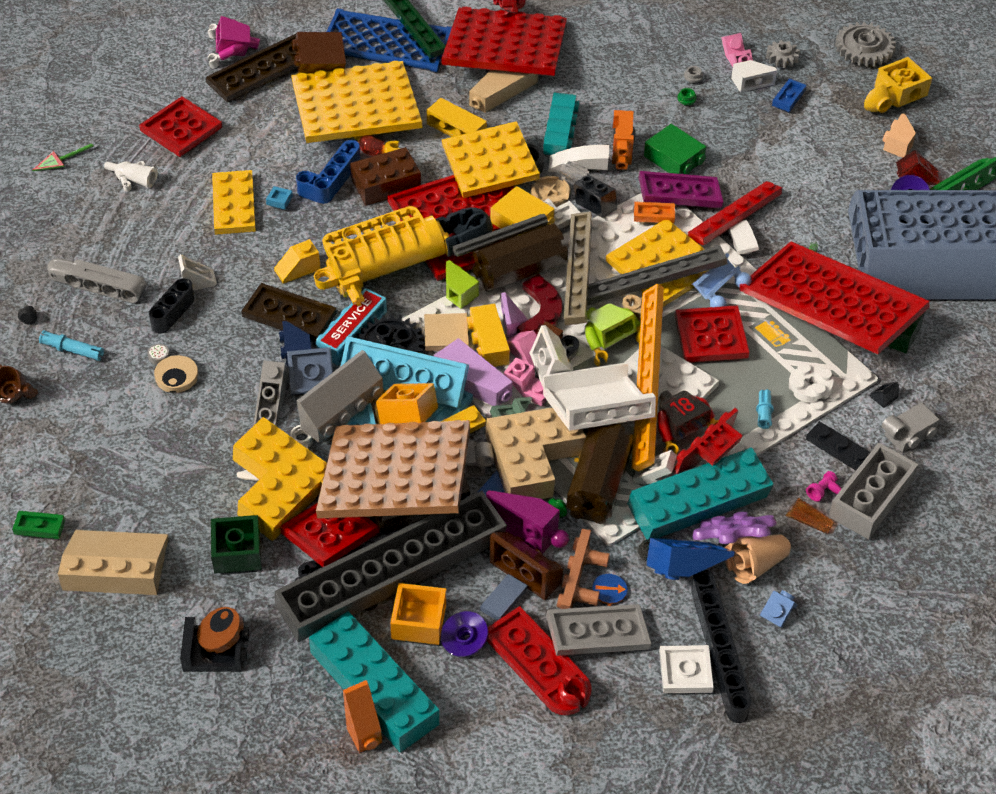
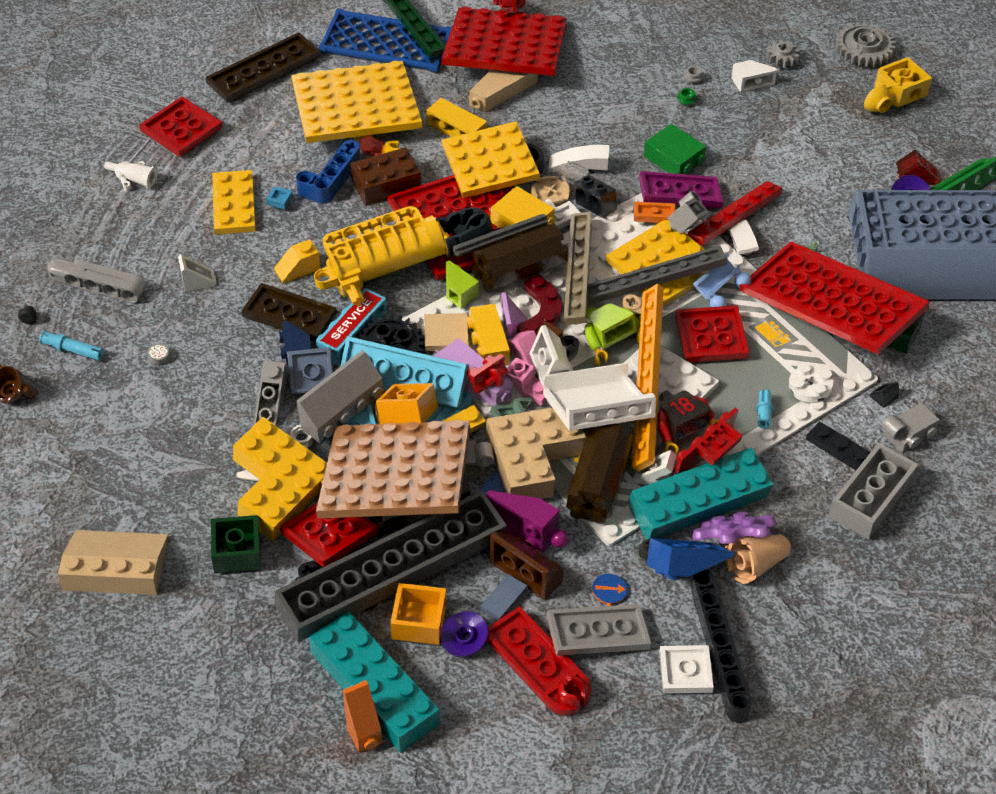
(38, 524): green plate -> none
(52, 160): bright green piece -> none
(171, 305): black beam -> none
(176, 374): tan tile -> none
(197, 659): black panel -> none
(220, 629): dark orange tile -> none
(231, 40): dark pink torso -> none
(318, 51): reddish brown brick -> none
(488, 374): none -> red hips
(559, 504): green plate -> none
(560, 123): teal brick -> none
(582, 556): nougat plate -> none
(623, 138): orange hips -> none
(688, 214): none -> light grey hinge
(735, 50): bright pink slope -> none
(778, 608): medium blue bracket -> none
(789, 95): blue plate -> none
(809, 516): clear orange piece -> none
(816, 491): dark pink piece -> none
(900, 137): light nougat slope -> none

